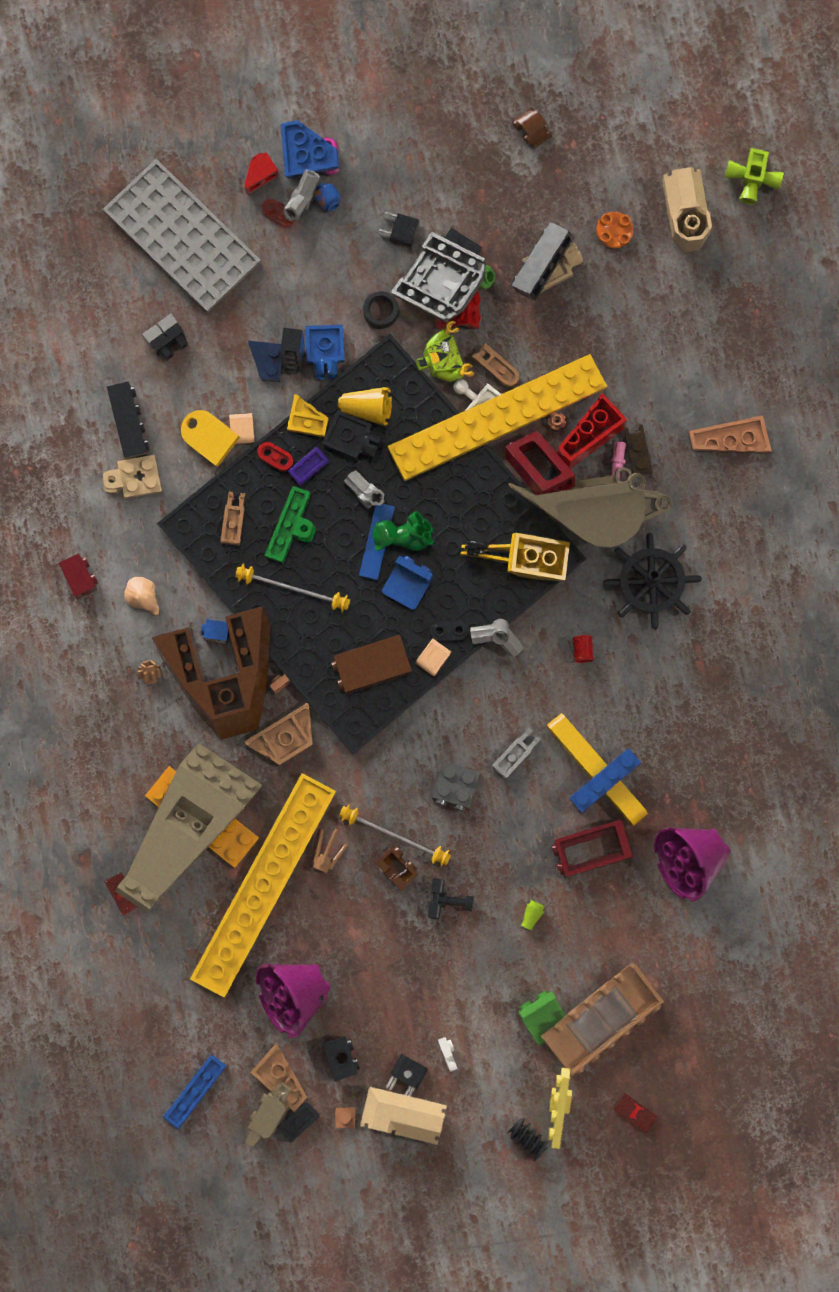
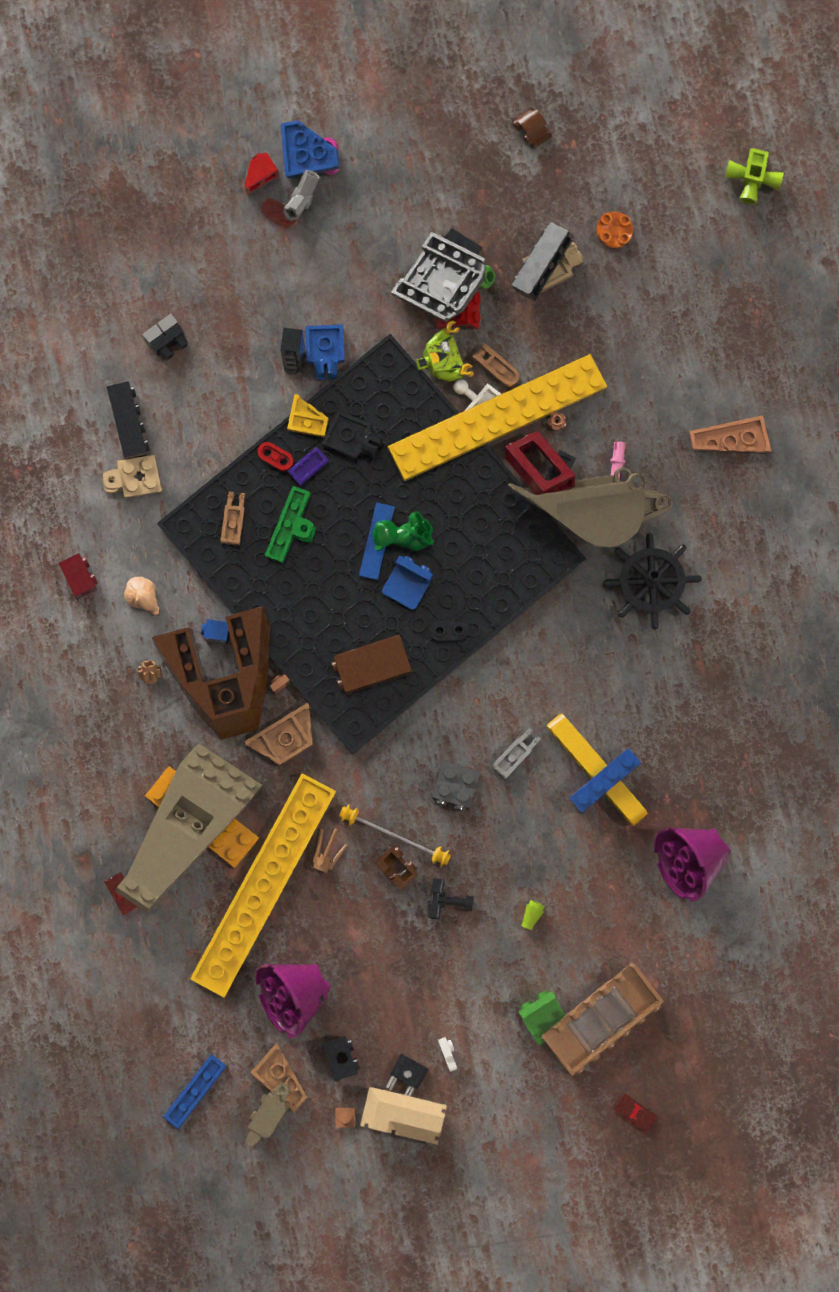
(181, 235): light grey plate -> none
(209, 437): yellow tile -> none
(243, 426): light nougat piece -> none
(248, 575): yellow axle -> none
(267, 359): dark blue wing -> none
(298, 1122): black plate -> none
(327, 197): blue head -> none
(365, 492): light grey piece -> none
(368, 405): yellow cone -> none
(380, 295): black tyre -> none
(403, 229): black piece -> none
(433, 657): light nougat piece -> none
(498, 633): light grey piece -> none
(528, 557): yellow slope -> none
(528, 1138): black piece -> none
(559, 1105): light yellow plate -> none
(583, 649): red piece -> none
(592, 431): red wedge -> none
(611, 828): dark red piece -> none
(638, 451): dark brown hinge -> none
(687, 208): tan brick -> none

